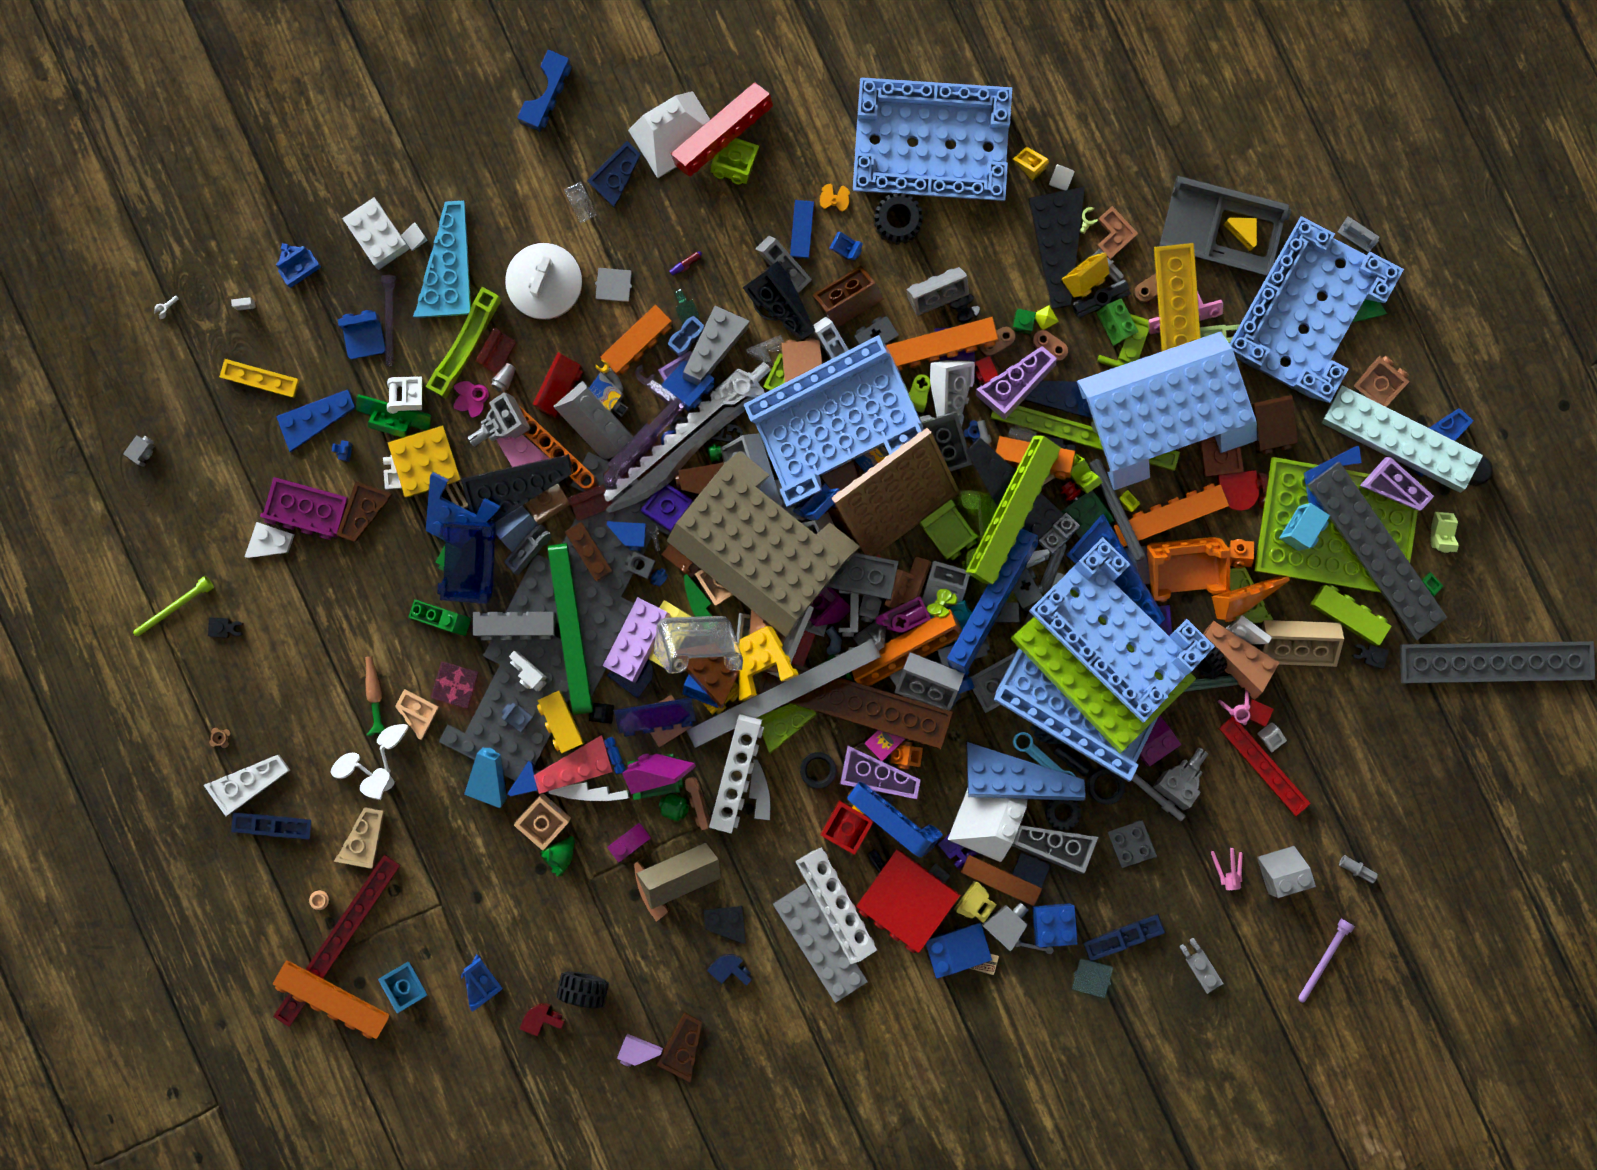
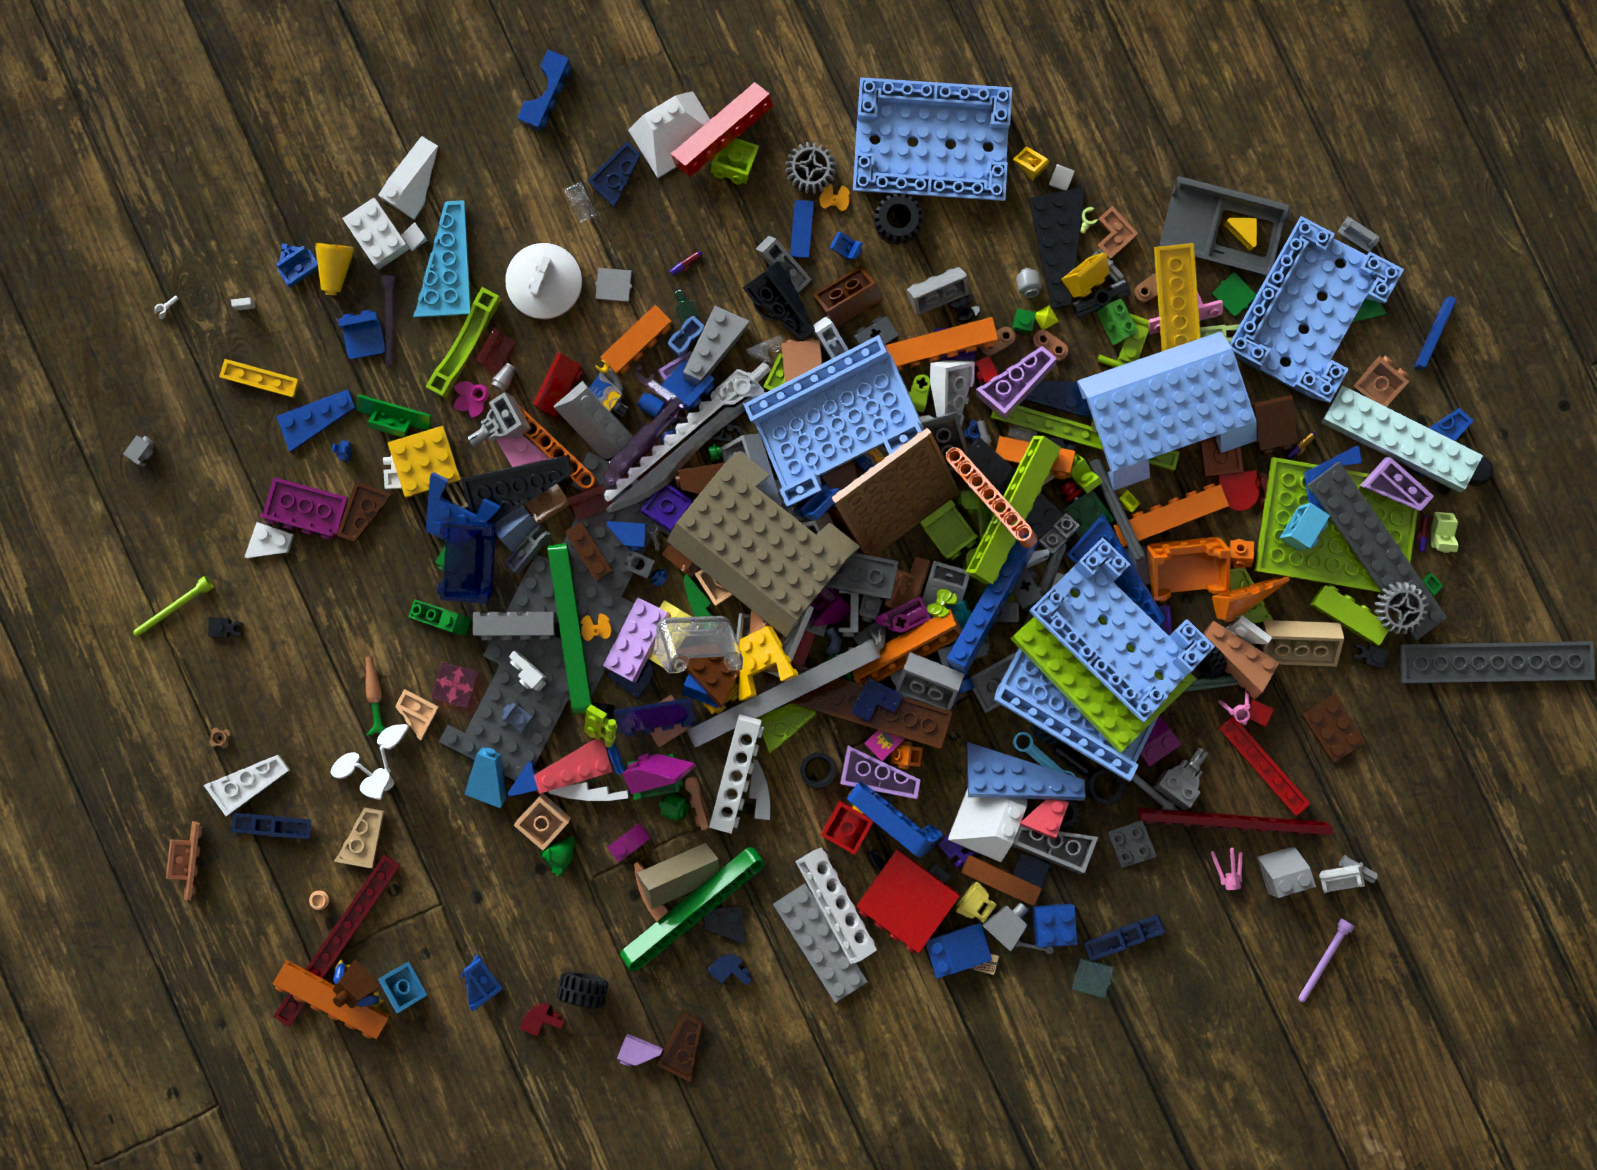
(183, 858): none -> nougat bracket
(333, 266): none -> yellow cone
(355, 986): none -> reddish brown torso
(409, 182): none -> white wedge
(410, 394): white plate -> none
(560, 722): yellow brick -> none
(589, 630): none -> light orange piece
(599, 726): none -> lime plate
(651, 404): none -> blue brick
(692, 909): none -> green beam
(813, 152): none -> light grey gear
(873, 695): none -> clear blue plate
(996, 503): none -> orange beam
(1029, 282): none -> light grey head
(1046, 818): none -> coral wing
(1201, 967): light grey hinge -> none
(1234, 294): none -> green piece
(1241, 822): none -> dark red plate
(1272, 736): white slope -> none
(1301, 446): none -> piece
(1333, 728): none -> reddish brown plate
(1342, 878): none -> white hinge
(1400, 615): none -> light grey gear
(1423, 533): none -> piece
(1435, 333): none -> blue tile

